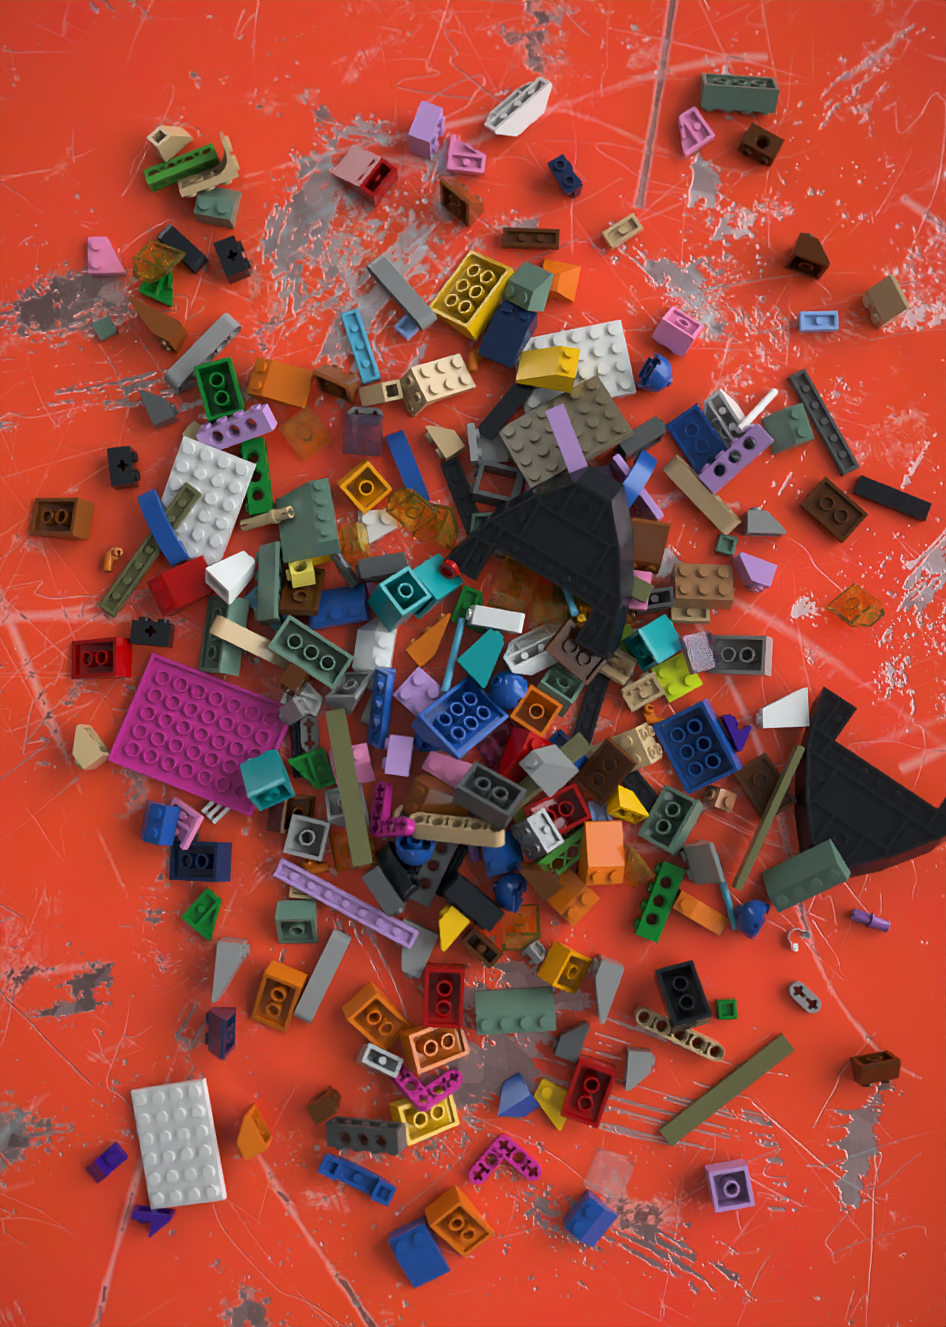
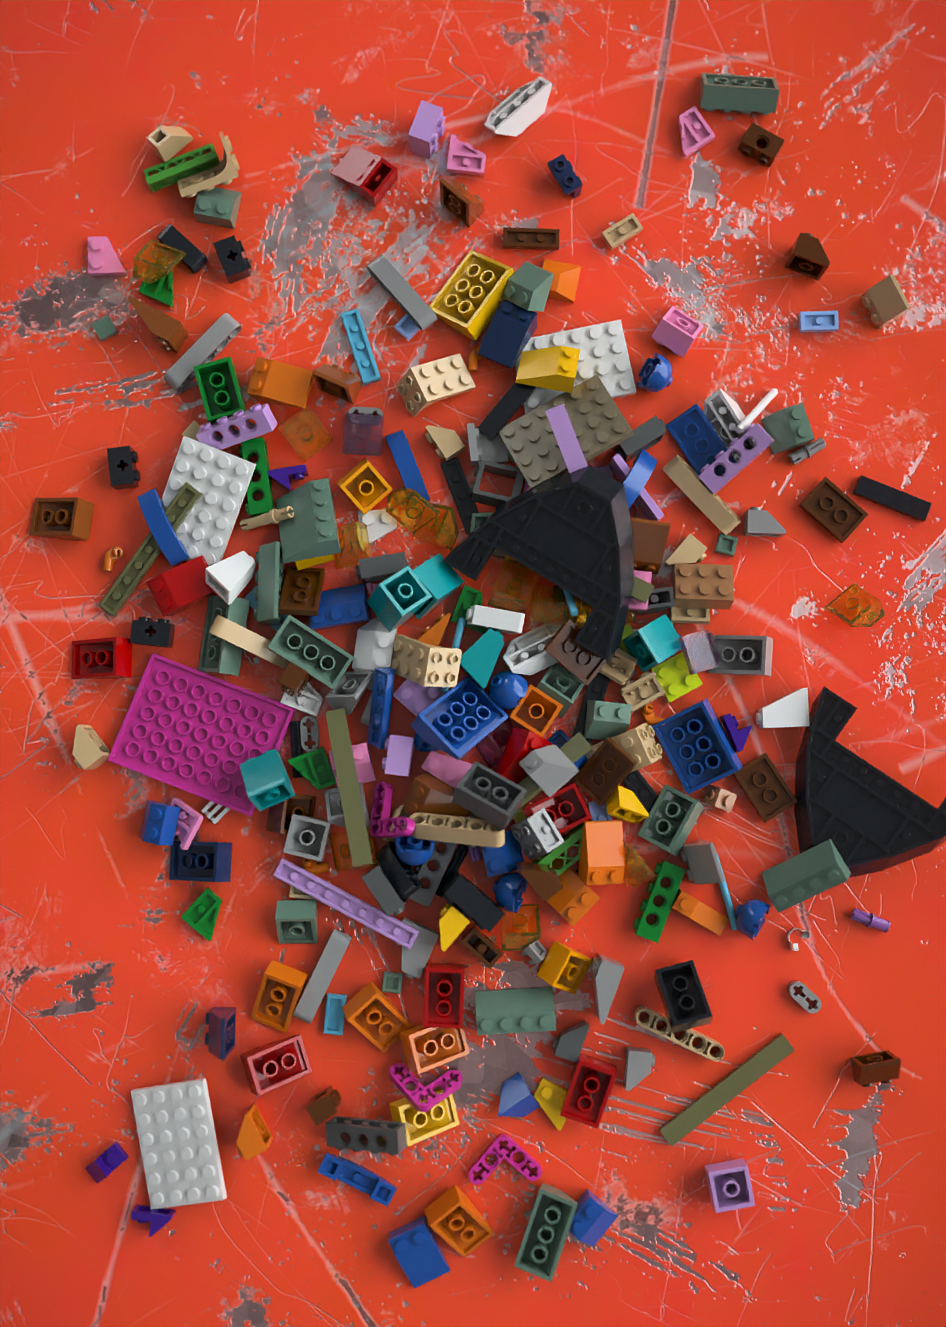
(159, 409): dark grey slope -> none
(229, 958): light grey slope -> none
(275, 1064): none -> red slope
(283, 475): none -> dark purple slope
(294, 710): light grey slope -> none
(301, 573): light yellow brick -> none
(334, 1014): none -> medium azure tile
(345, 569): dark grey axle -> none
(379, 1060): light grey slope -> none
(380, 393): tan slope -> none
(392, 982): none -> sand green tile
(425, 663): none -> tan bracket
(449, 569): red tile -> none
(546, 1232): none -> sand green slope
(606, 719): none -> sand green slope
(608, 1175): clear tile -> none
(687, 552): none -> tan slope
(726, 1009): green tile -> none
(754, 572): lavender slope -> none
(767, 817): olive tile -> none
(807, 451): none -> light grey axle
(823, 422): dark grey tile -> none

